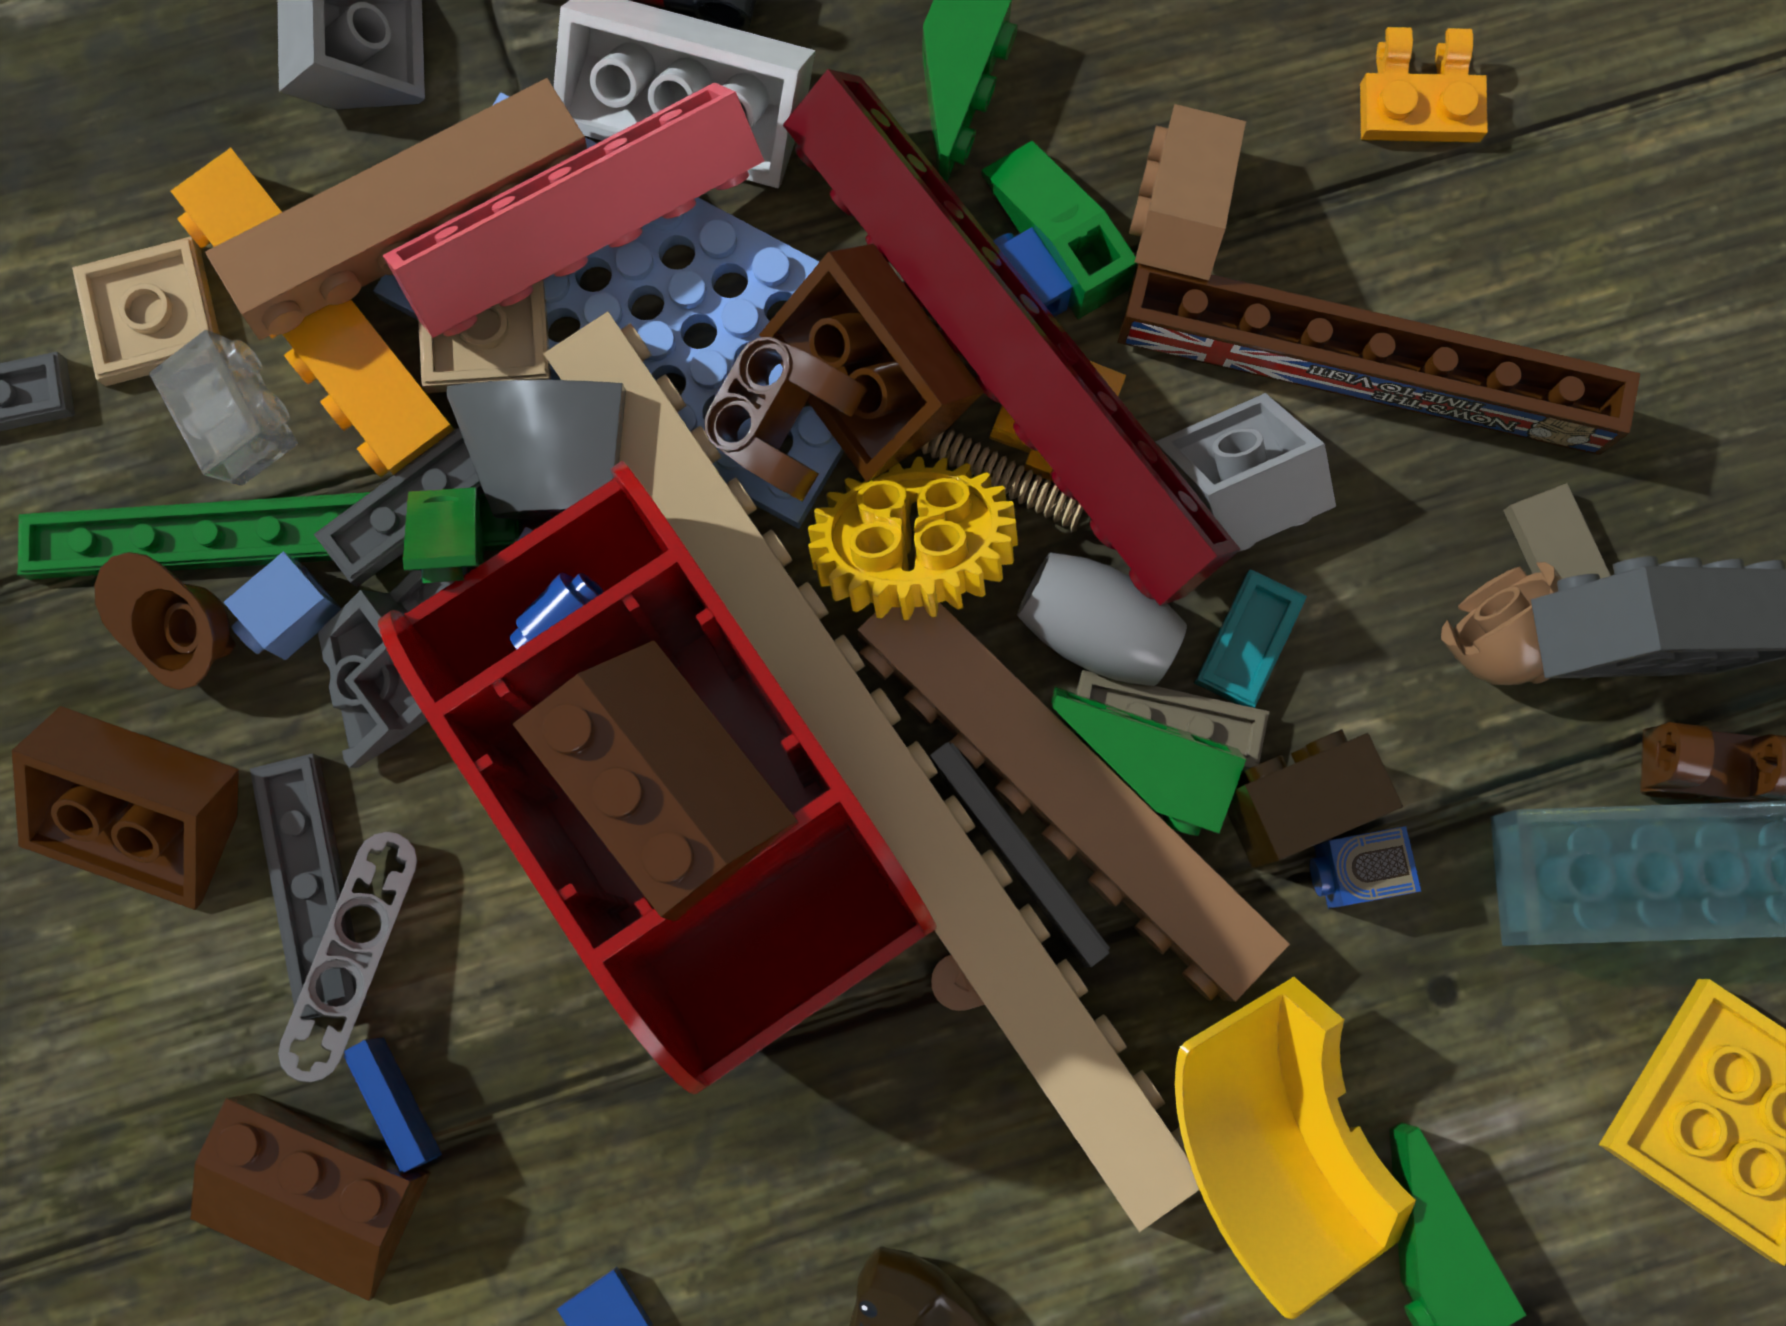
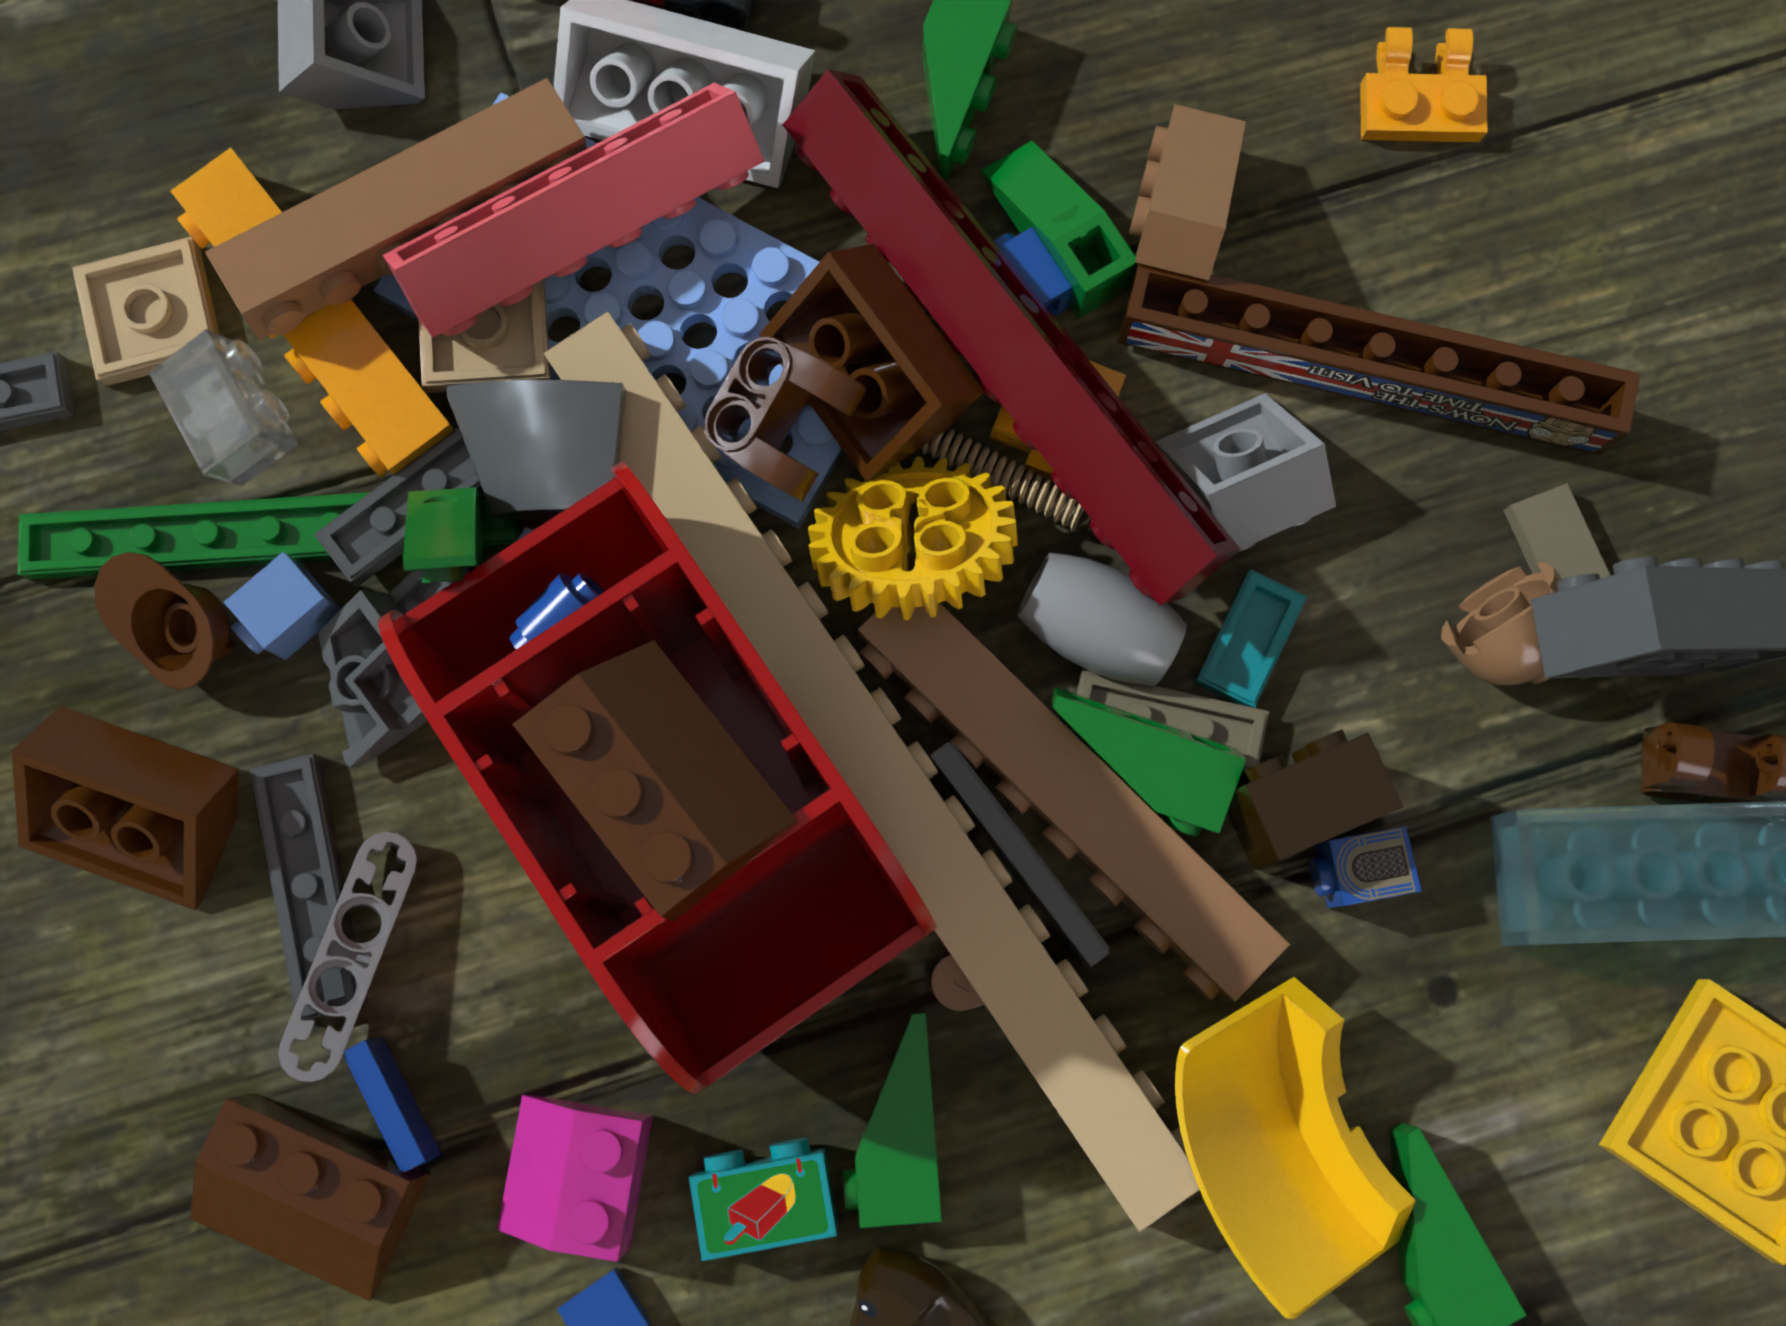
(575, 1177): none -> dark pink slope
(763, 1200): none -> brick
(897, 1153): none -> green slope

